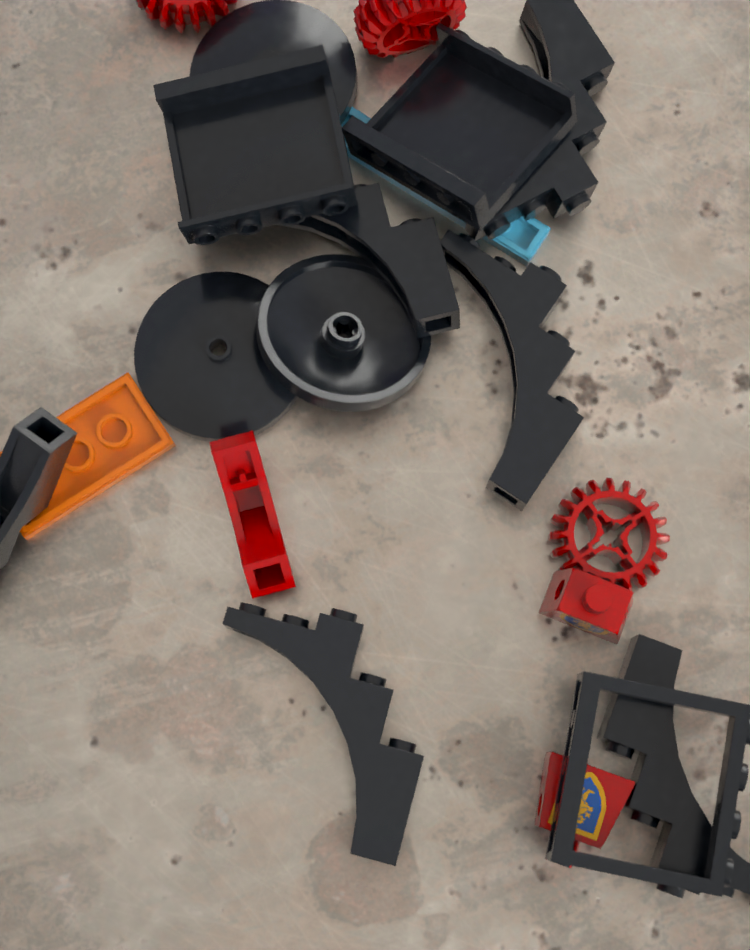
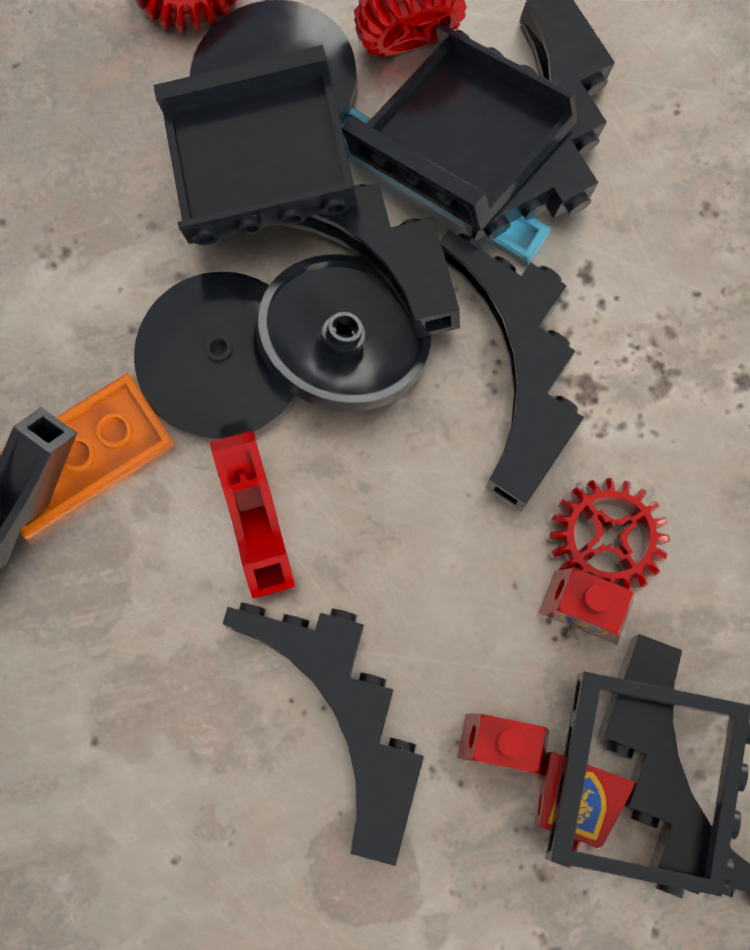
(503, 743): none -> red torso

